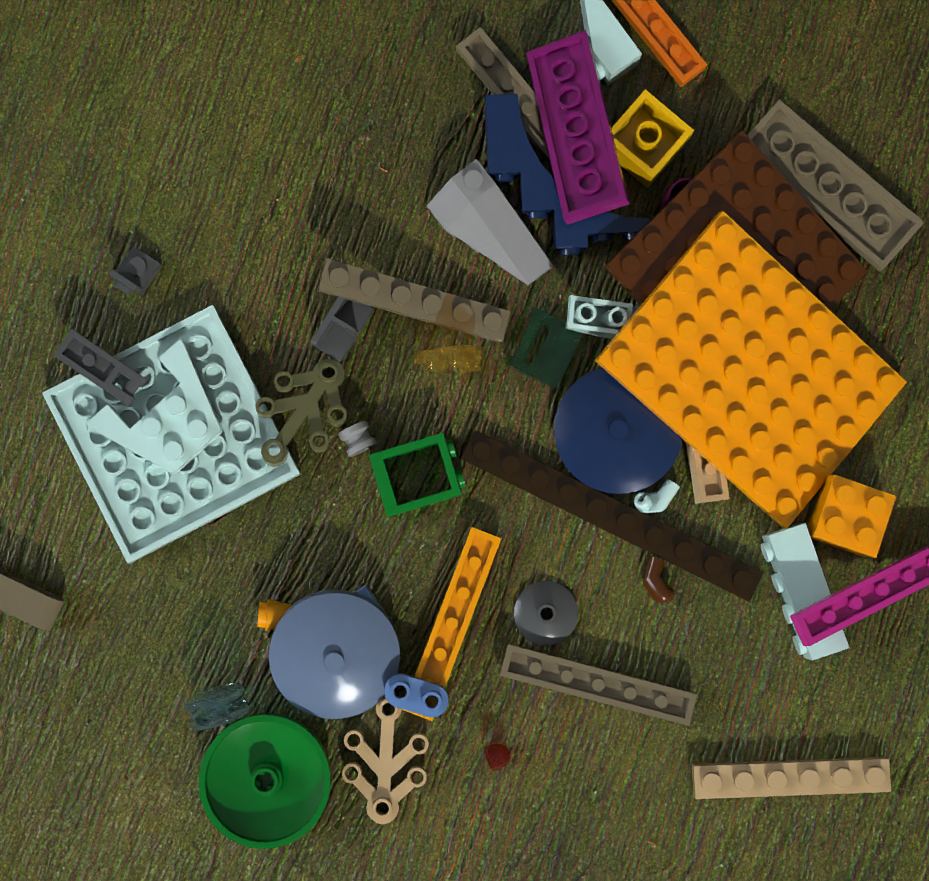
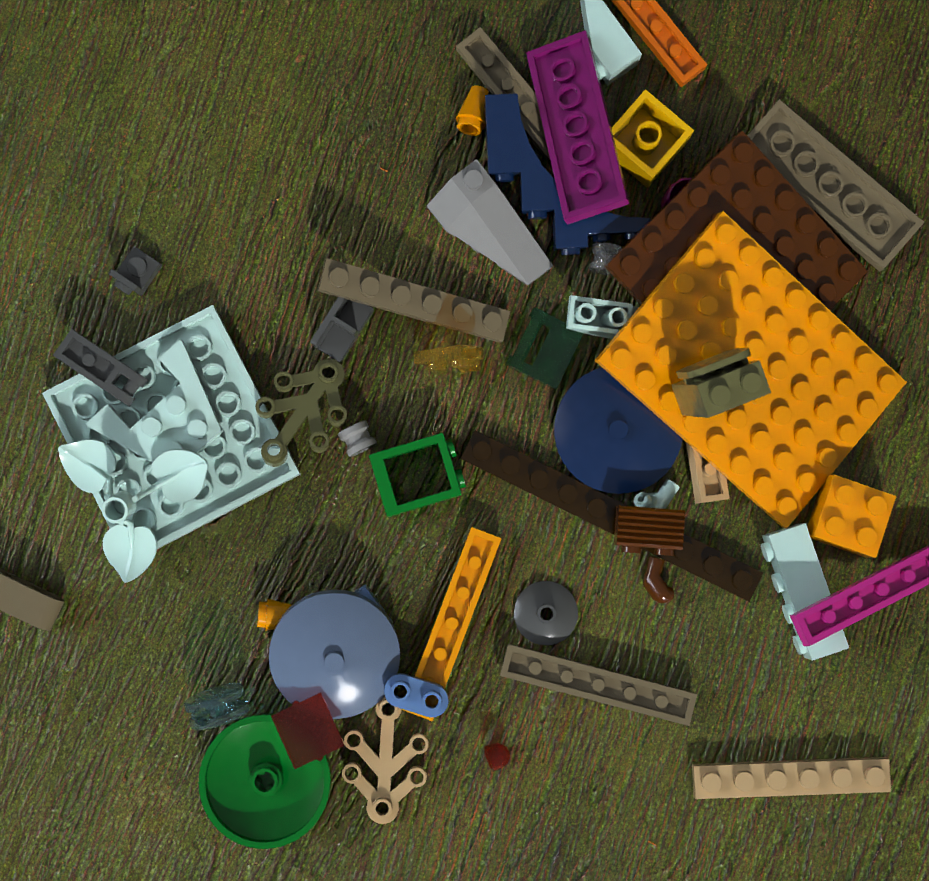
(129, 547): none -> light aqua plant
(307, 730): none -> clear red piece
(472, 113): none -> light orange cone
(602, 254): none -> clear wheel
(649, 528): none -> reddish brown brick
(720, 383): none -> olive brick

